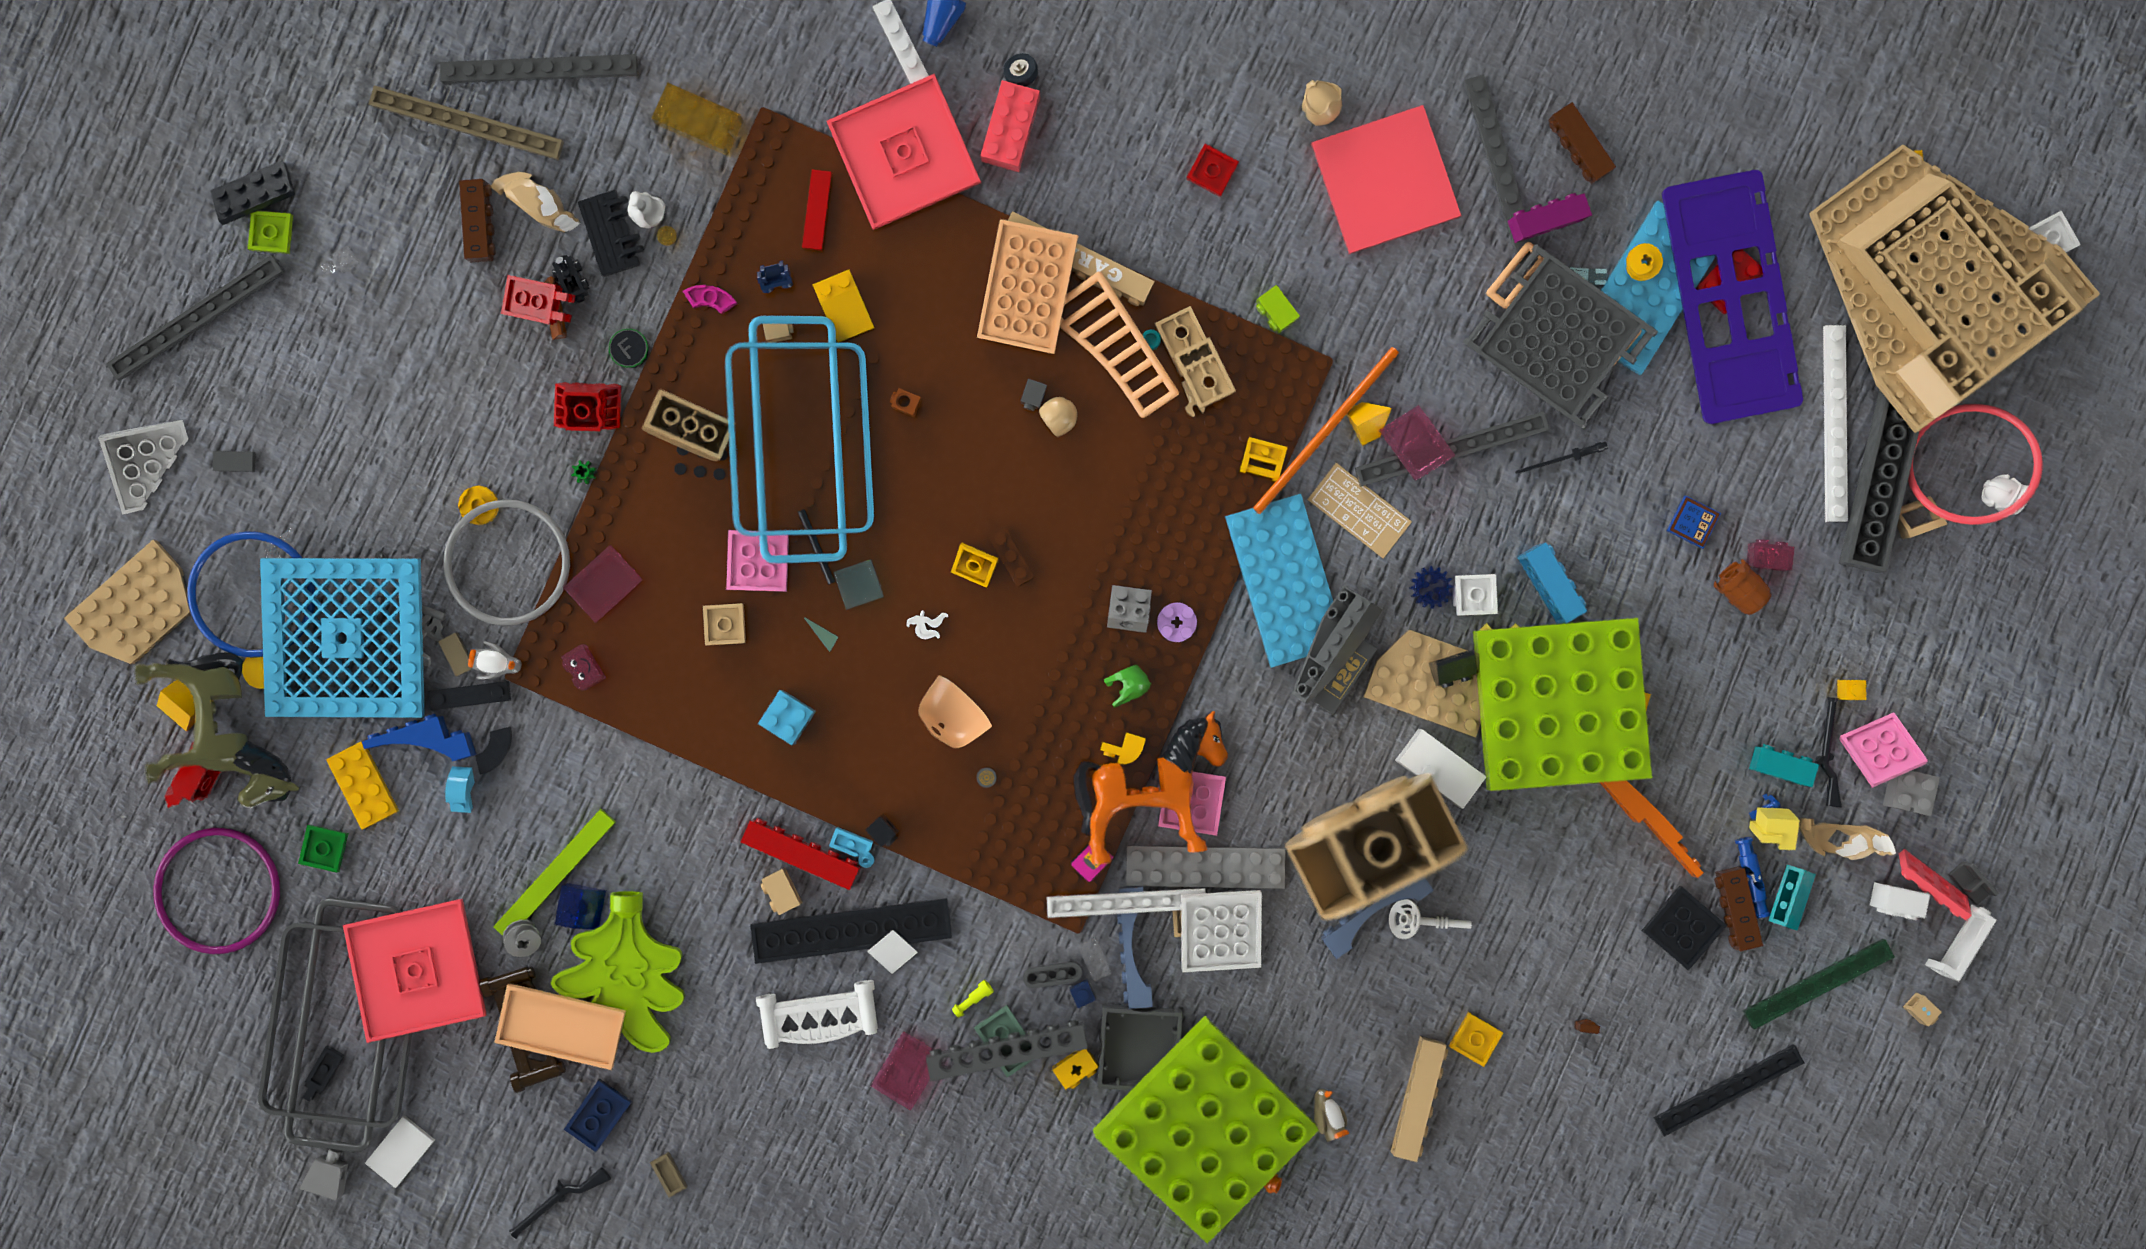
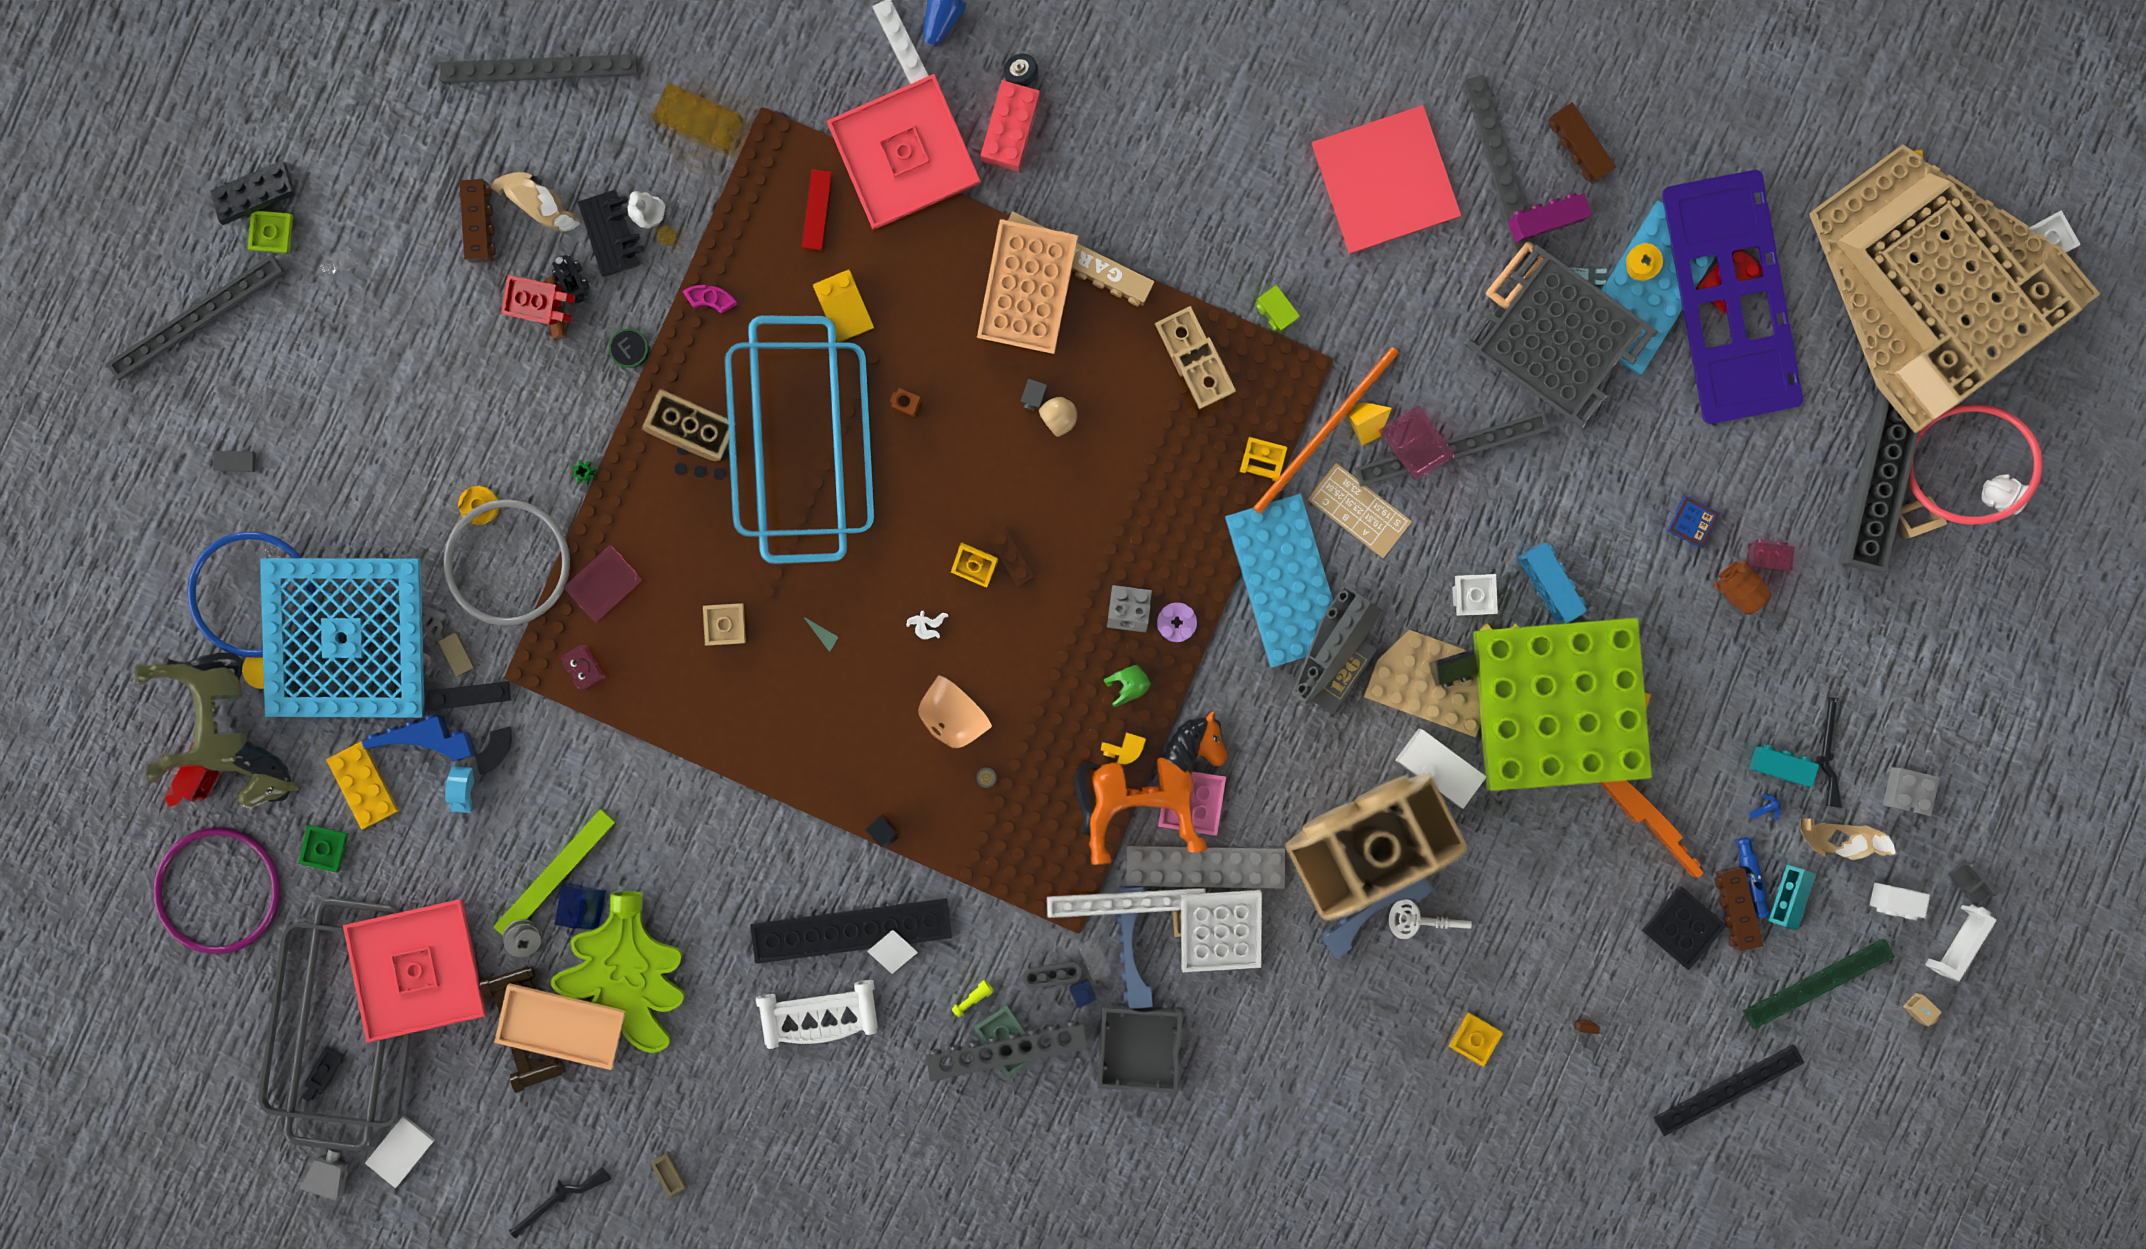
(134, 606): tan plate -> none
(139, 460): white slope -> none
(178, 704): yellow slope -> none
(466, 123): dark tan plate -> none
(493, 662): animal -> none
(587, 406): red slope -> none
(597, 1115): dark blue plate -> none
(748, 568): bright pink plate -> none
(774, 276): dark blue piece -> none
(778, 332): tan brick -> none
(781, 891): tan brick -> none
(787, 717): medium azure brick -> none
(800, 853): red brick -> none
(816, 546): black bar -> none
(853, 845): medium azure hinge -> none
(858, 584): clear light blue tile -> none
(904, 1071): clear pink piece -> none
(1064, 1068): yellow brick -> none
(1083, 863): dark pink piece -> none
(1129, 327): light nougat bar -> none
(1153, 338): teal tile -> none
(1192, 402): tan bar -> none
(1205, 1129): lime plate -> none
(1212, 170): red tile -> none
(1273, 1185): orange plate -> none
(1322, 102): tan helmet -> none
(1329, 1116): animal -> none
(1418, 1099): tan brick -> none
(1435, 576): clear blue gear -> none
(1577, 454): black sword -> none
(1776, 826): light yellow plate -> none
(1835, 423): white plate -> none
(1851, 689): yellow brick -> none
(1883, 749): bright pink plate -> none
(1934, 884): coral plate -> none

